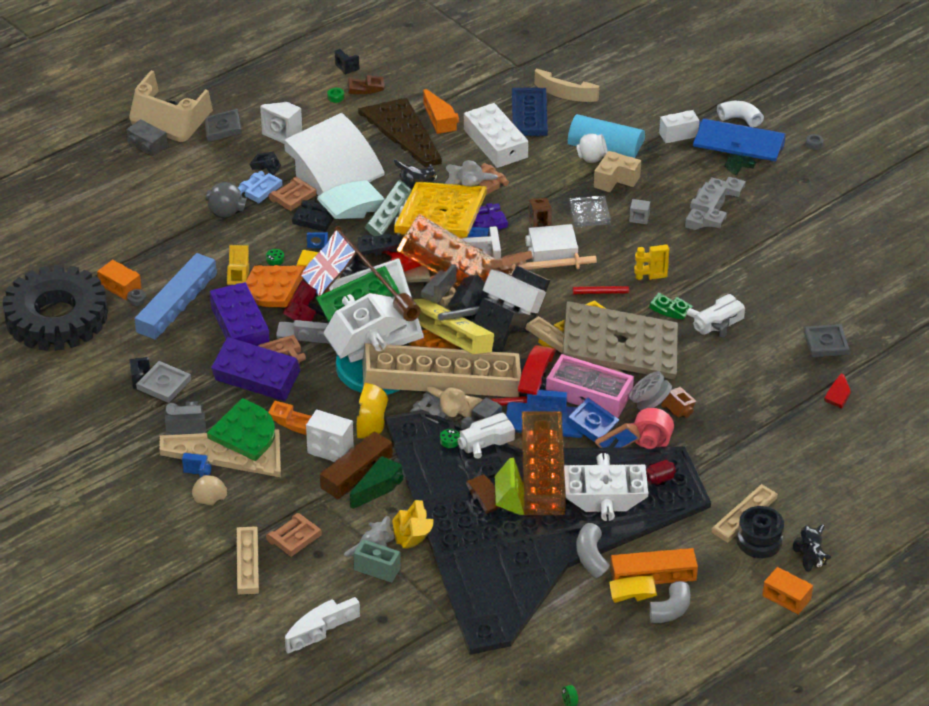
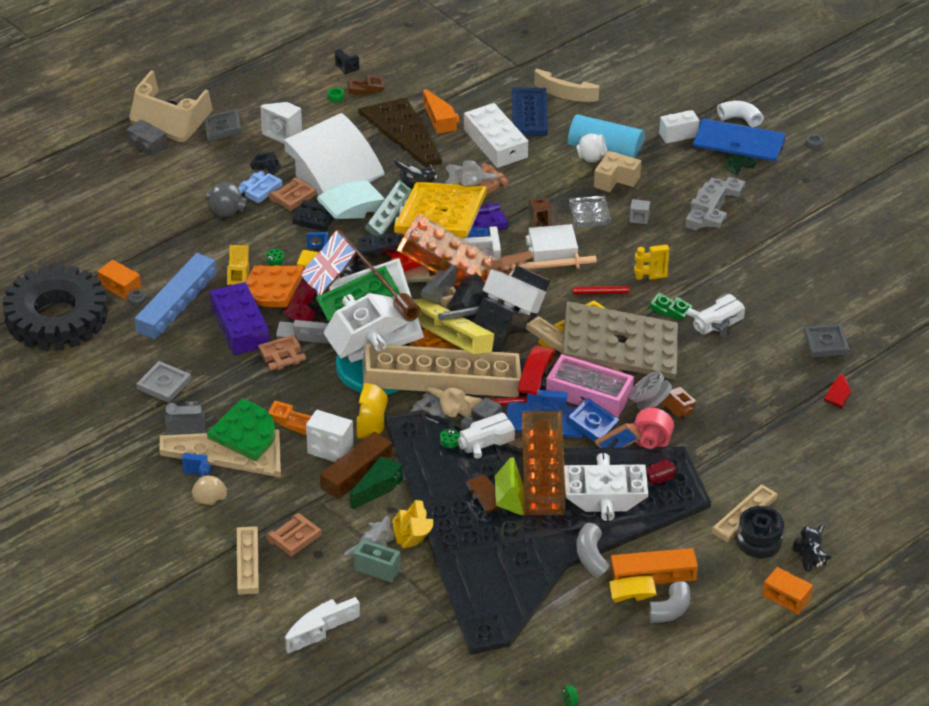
(138, 367): black bracket -> none
(256, 369): dark purple brick -> none

